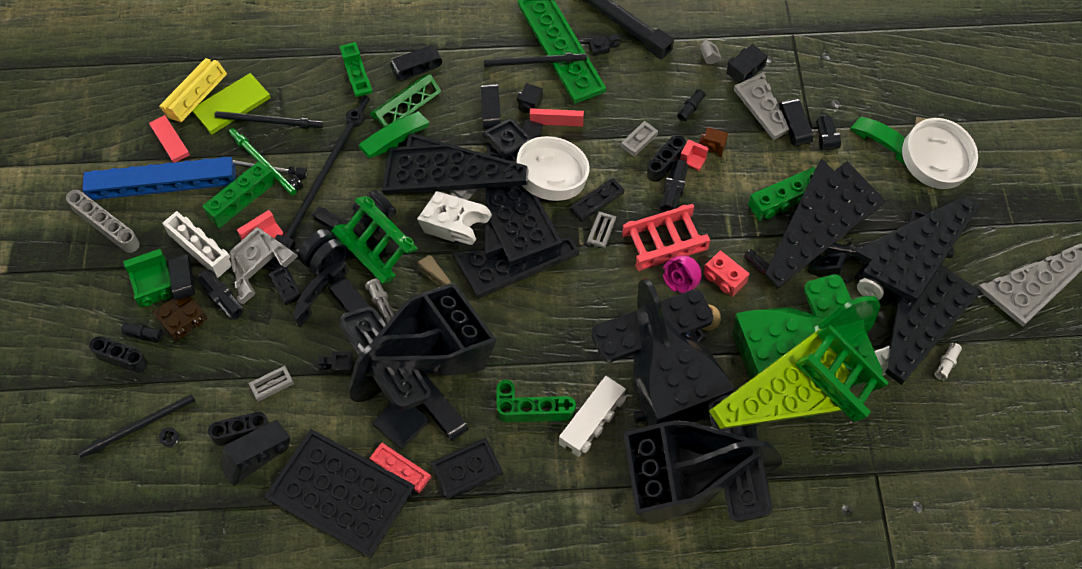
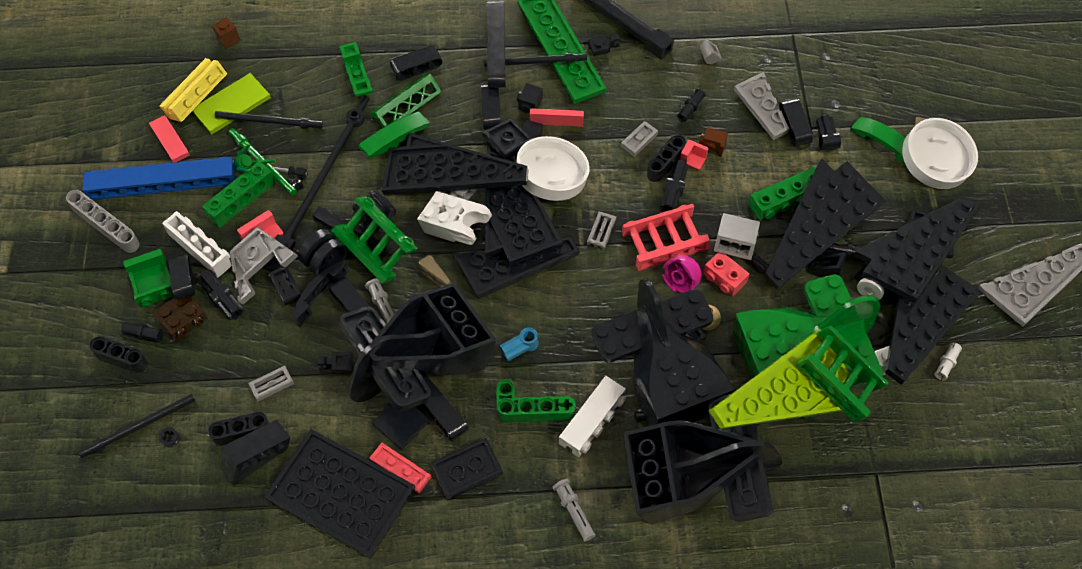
(226, 32): none -> reddish brown brick
(243, 161): none -> green plant
(496, 45): none -> black beam
(518, 345): none -> dark azure piece
(569, 501): none -> light grey pin
(597, 199): black tile -> none
(737, 236): none -> light grey brick
(746, 64): black brick -> none

